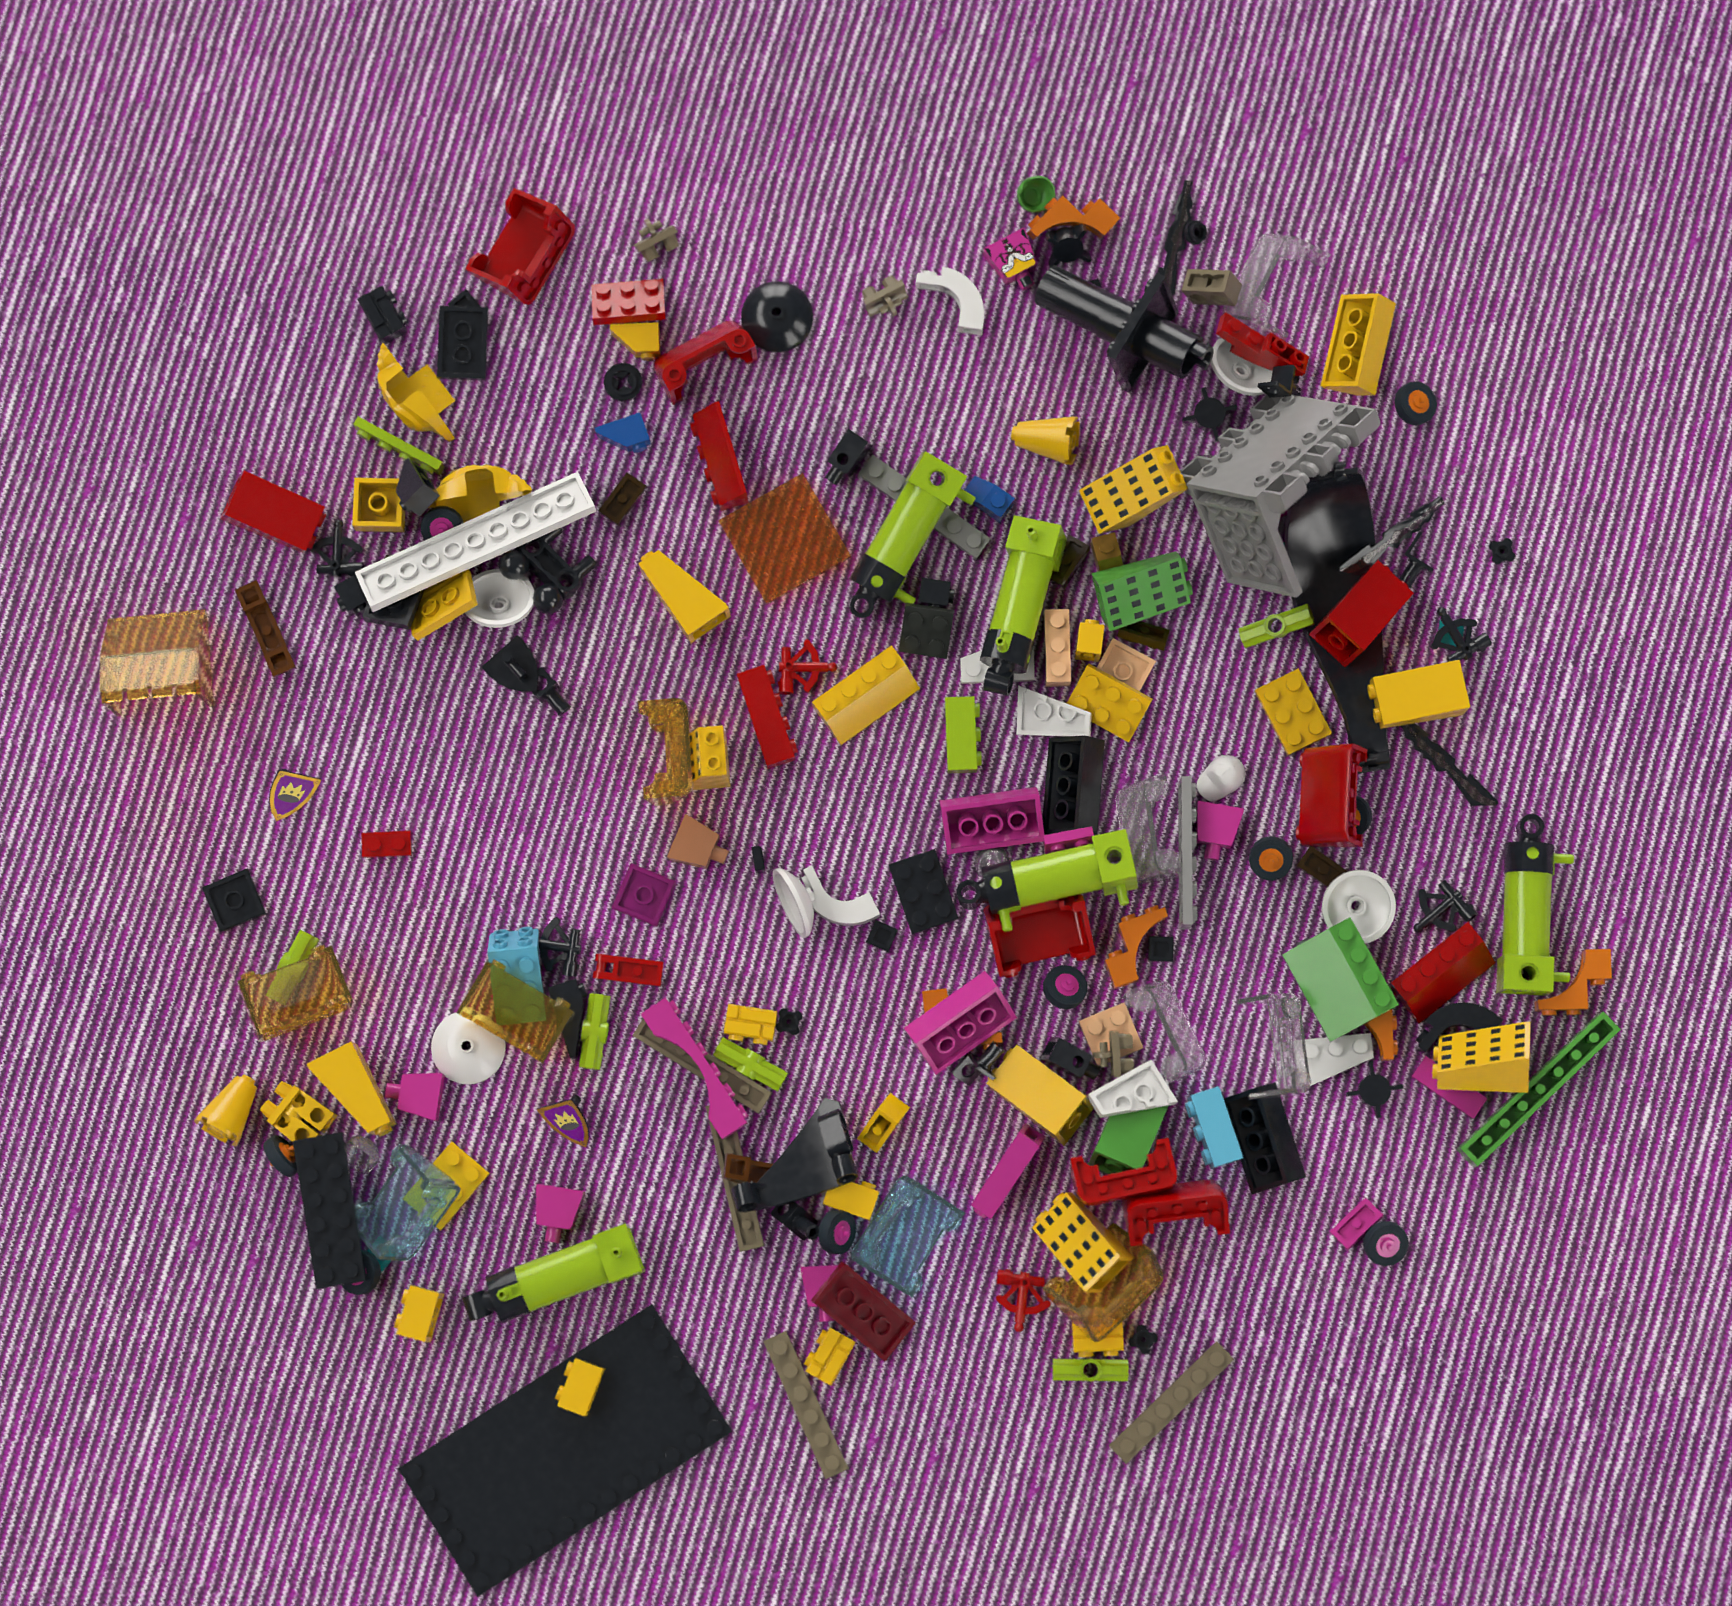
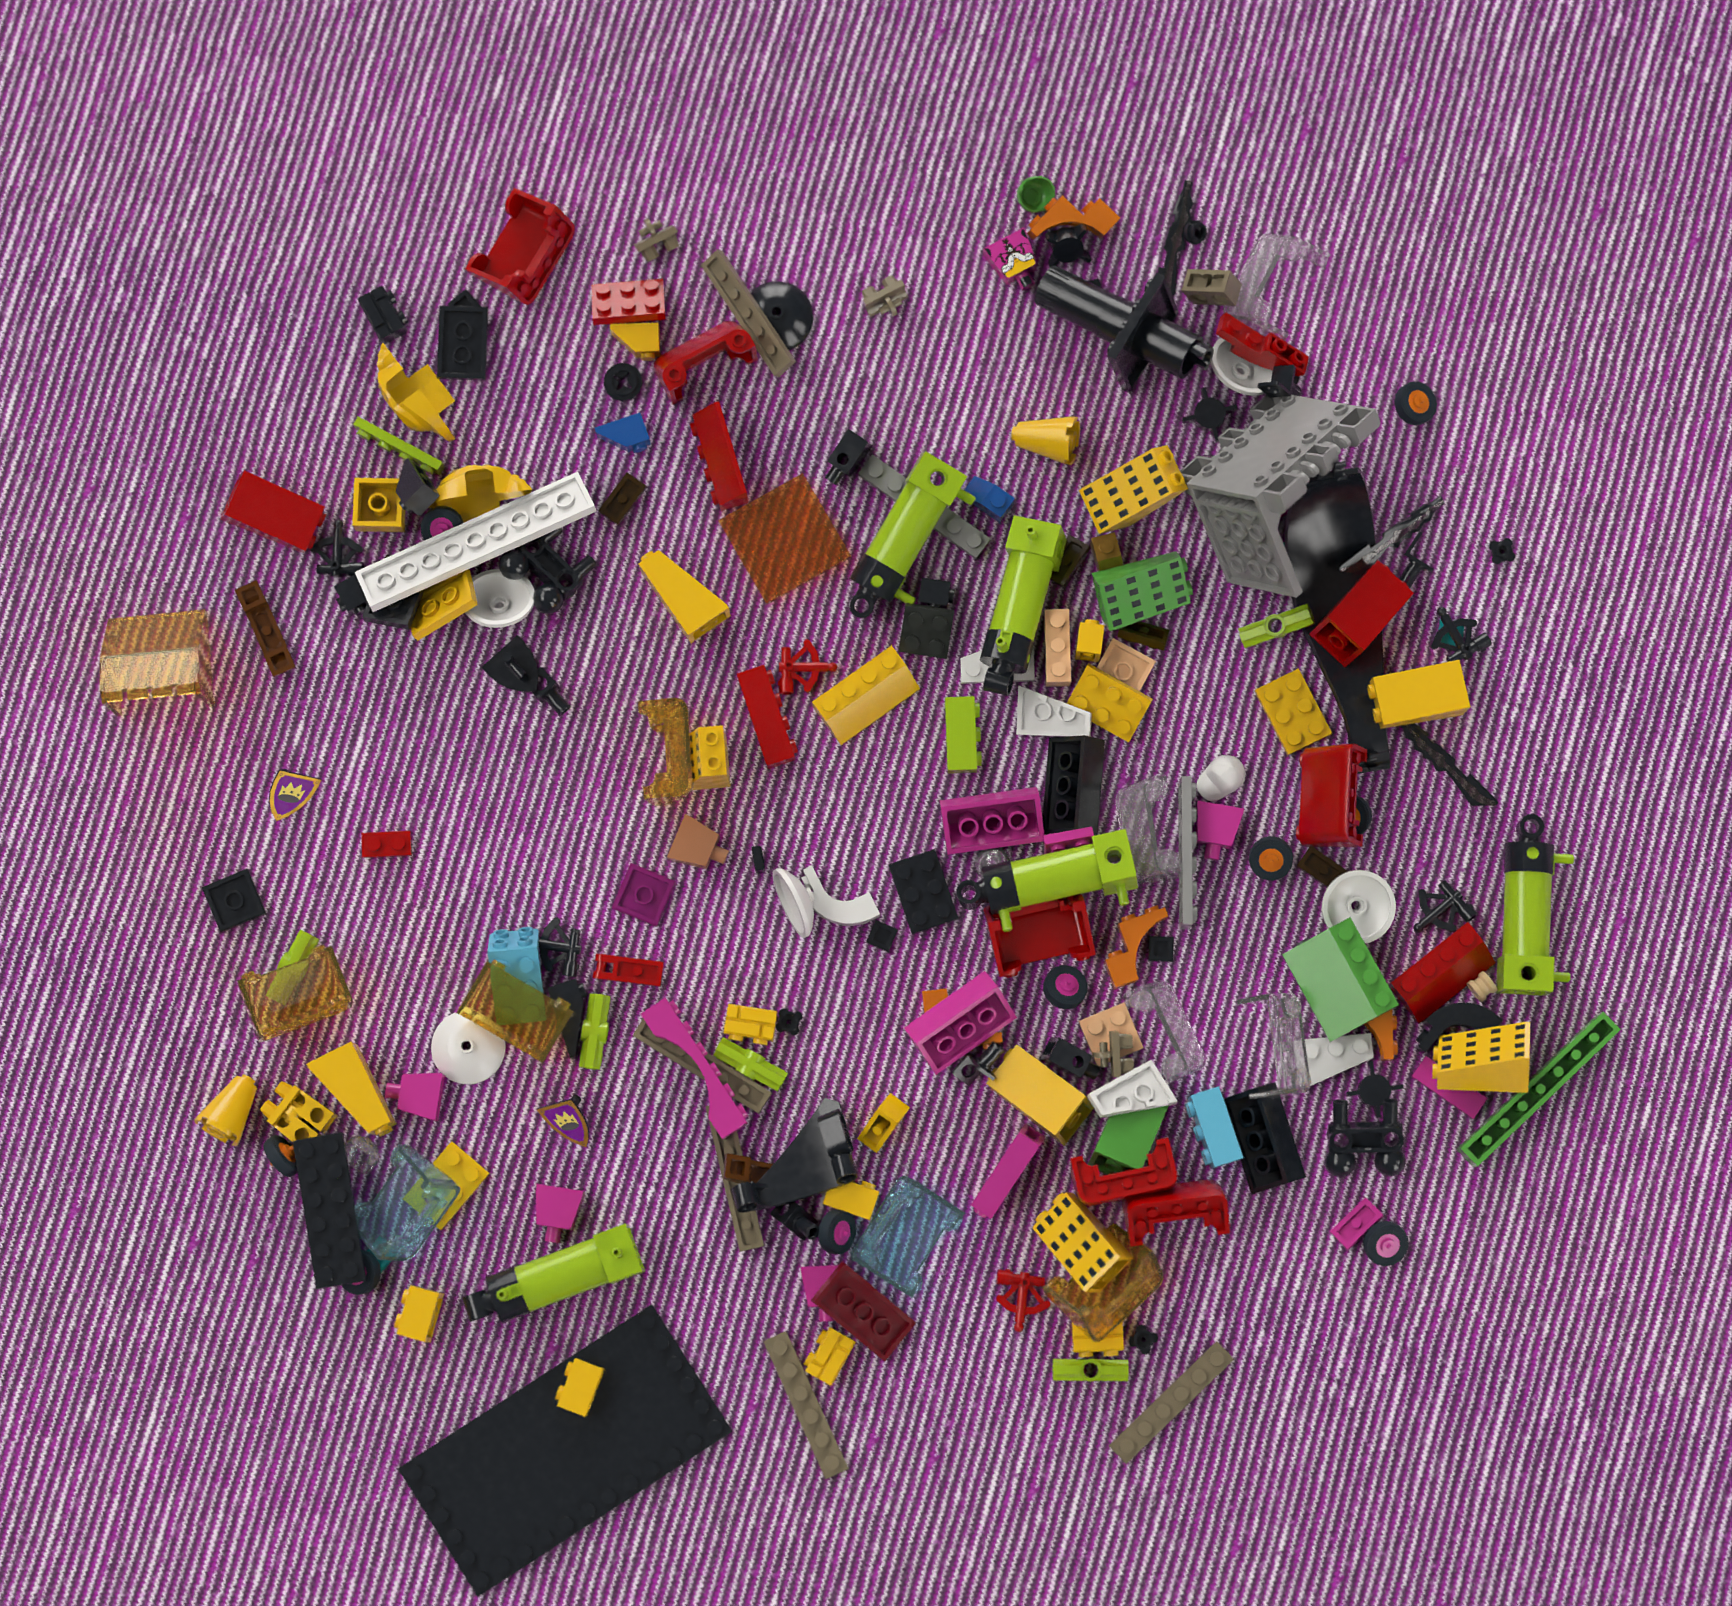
(748, 313): none -> dark tan plate
(962, 291): white arch -> none
(1358, 344): yellow slope -> none
(1365, 1138): none -> black piece
(1482, 986): none -> tan wheel
(1594, 968): orange arch -> none

